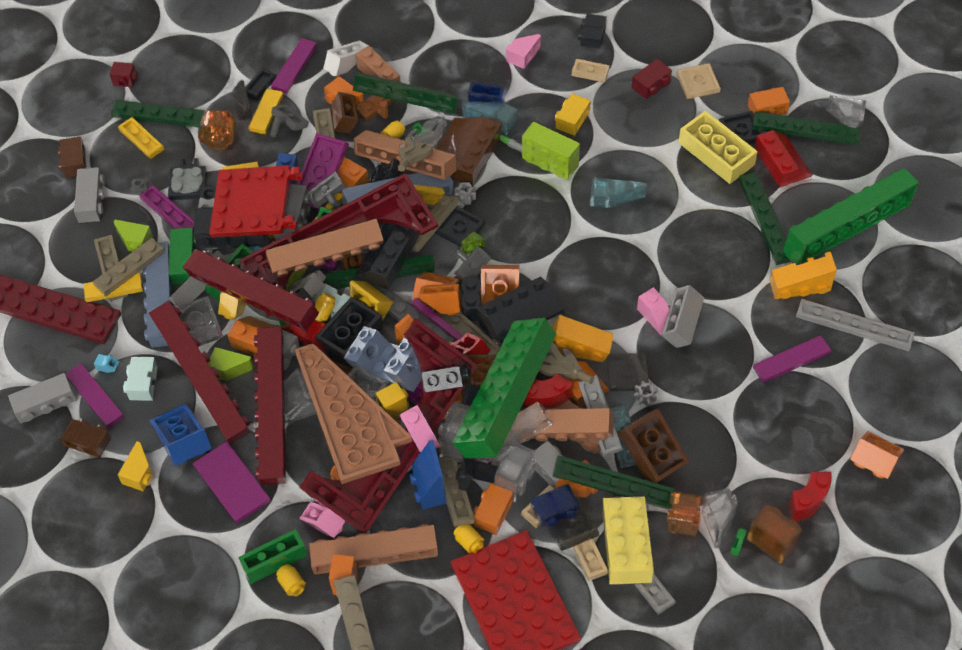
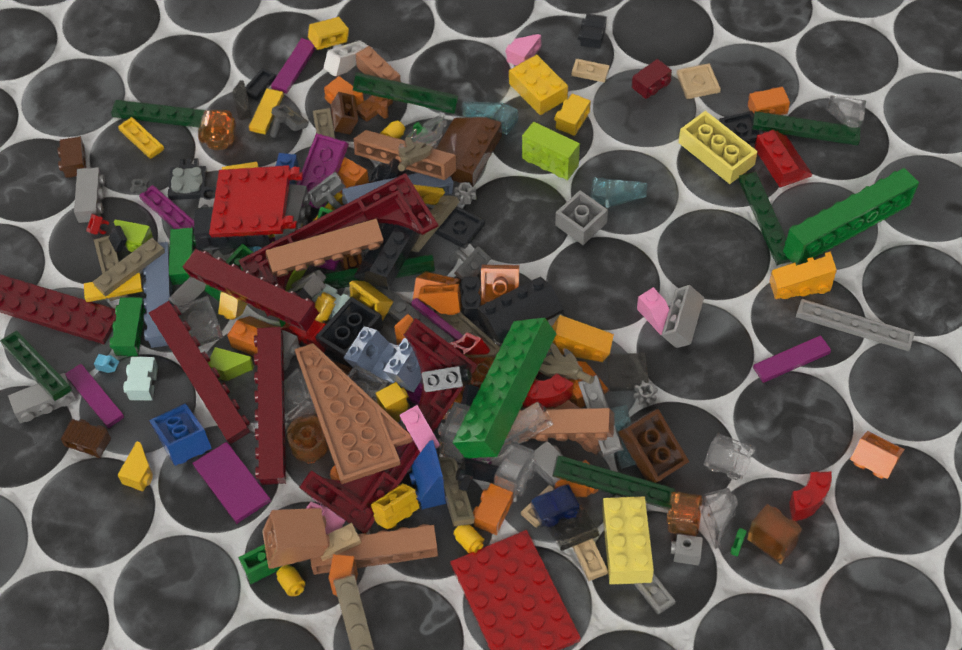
(36, 365): none -> dark green plate
(95, 223): none -> red tile
(117, 238): none -> black tile
(123, 74): dark red brick -> none
(128, 327): none -> green brick
(294, 536): none -> nougat slope
(307, 439): none -> clear orange brick
(328, 33): none -> yellow brick
(341, 540): none -> tan plate
(395, 506): none -> yellow brick
(472, 242): clear neon green slope -> none
(486, 93): clear blue brick -> none
(511, 143): light grey piece -> none
(538, 84): none -> yellow brick
(581, 217): none -> light grey brick
(687, 549): none -> light grey brick
(729, 456): none -> clear slope

